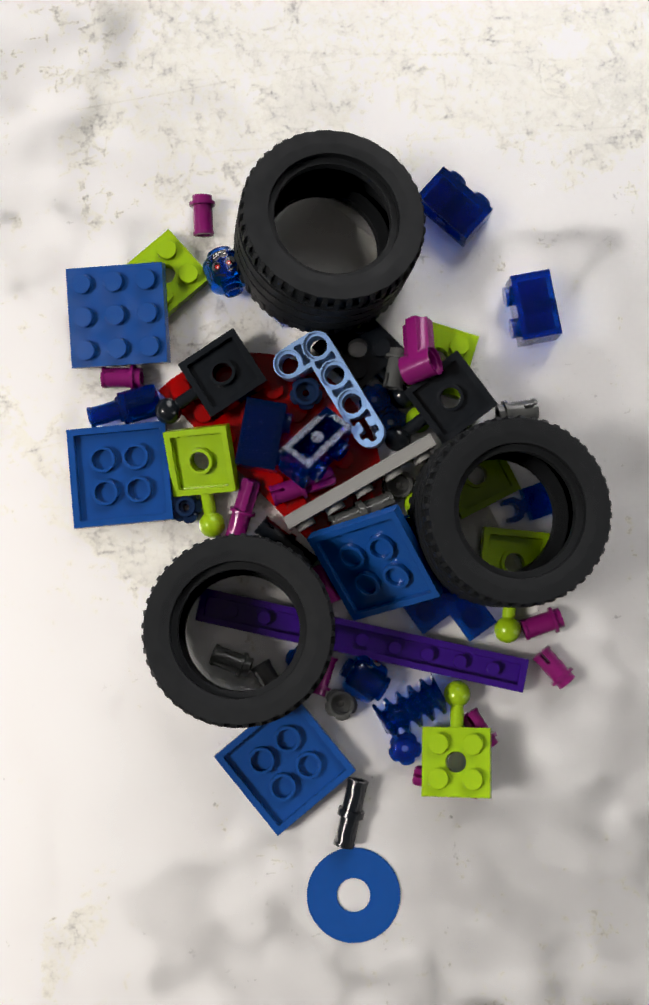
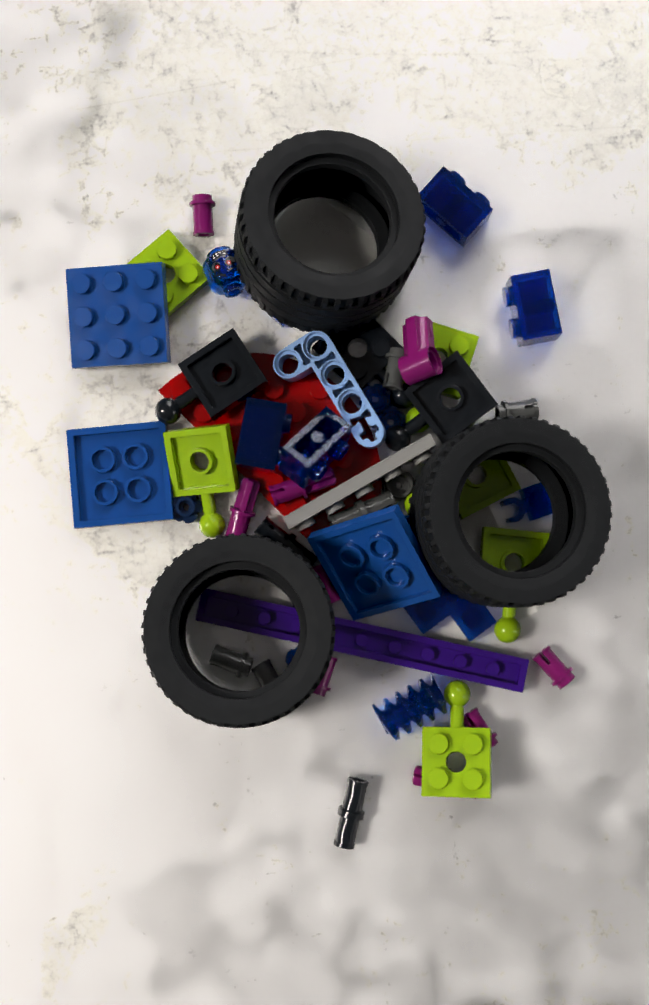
(122, 377): magenta pin -> none
(128, 407): clear blue arm -> none
(285, 766): blue plate -> none
(305, 384): dark blue plate -> none
(332, 708): dark grey plate -> none
(364, 678): clear blue head -> none
(383, 902): blue sticker -> none
(408, 757): clear blue plate -> none
(542, 623): magenta pin -> none

